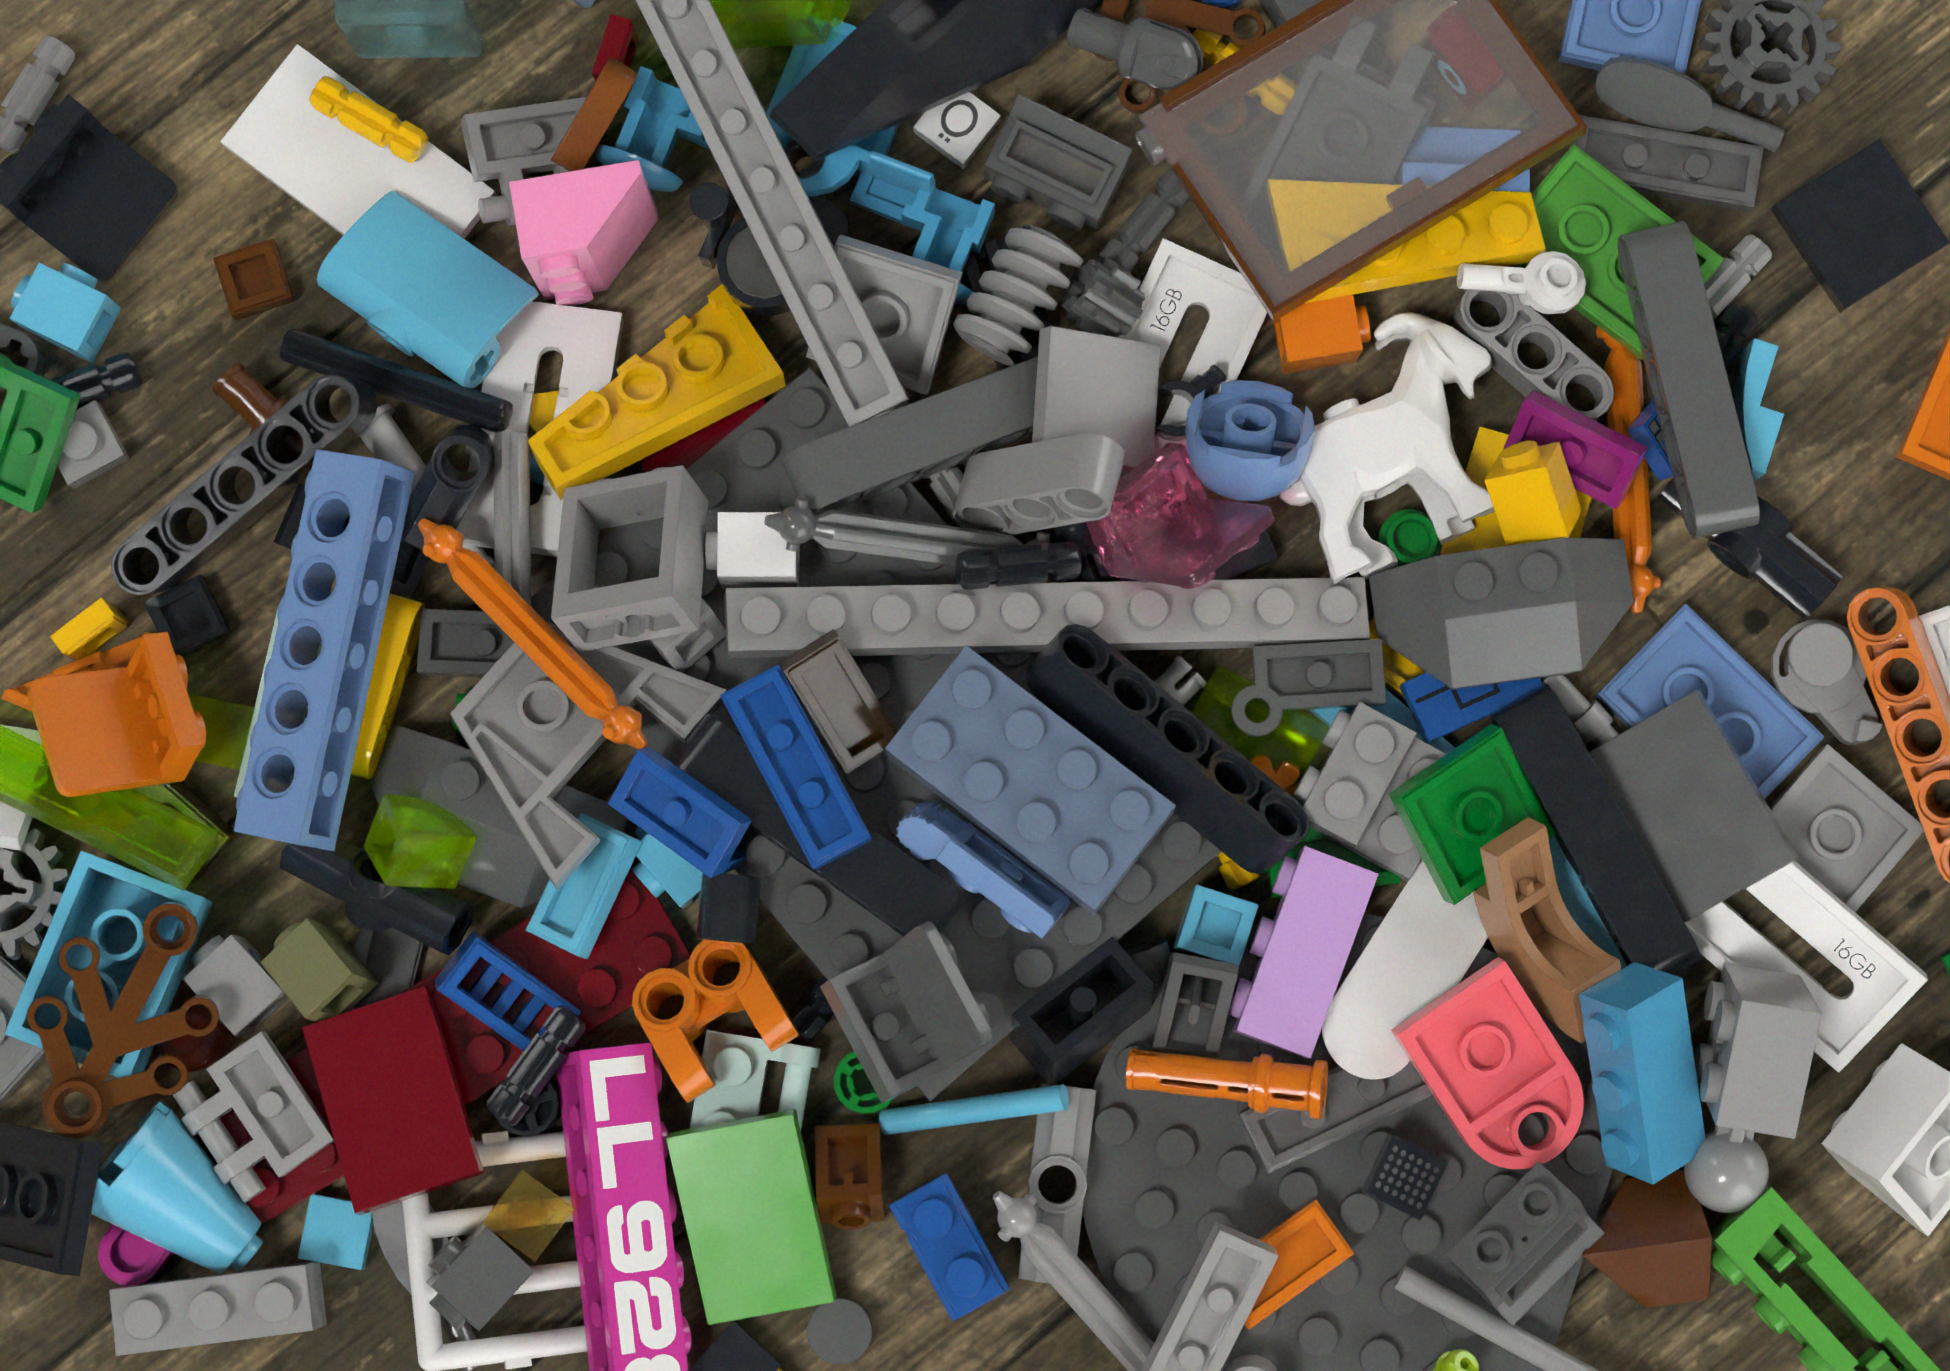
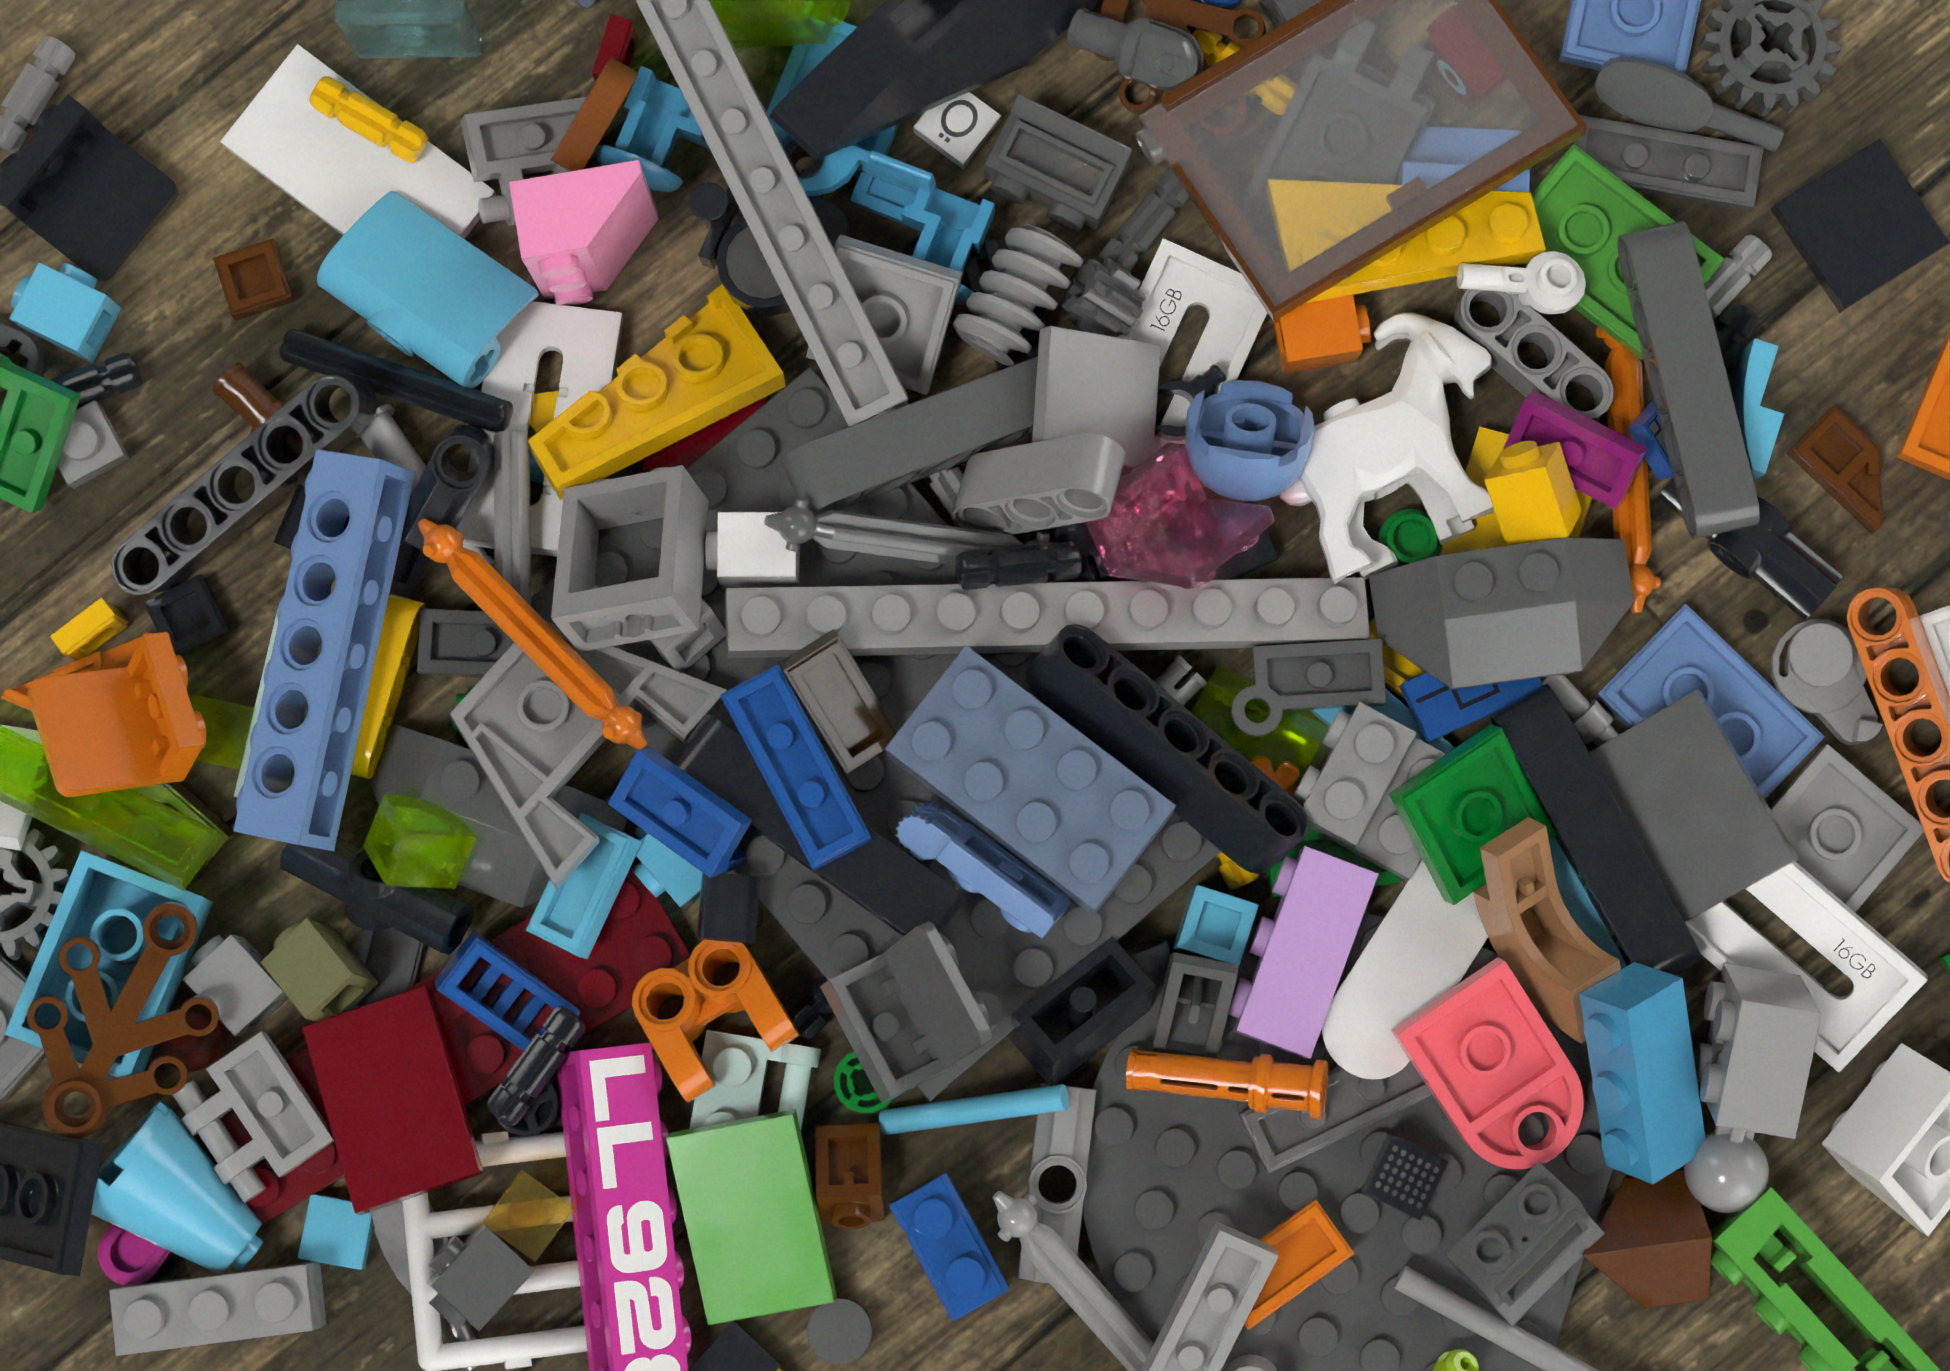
(1844, 465): none -> reddish brown tile

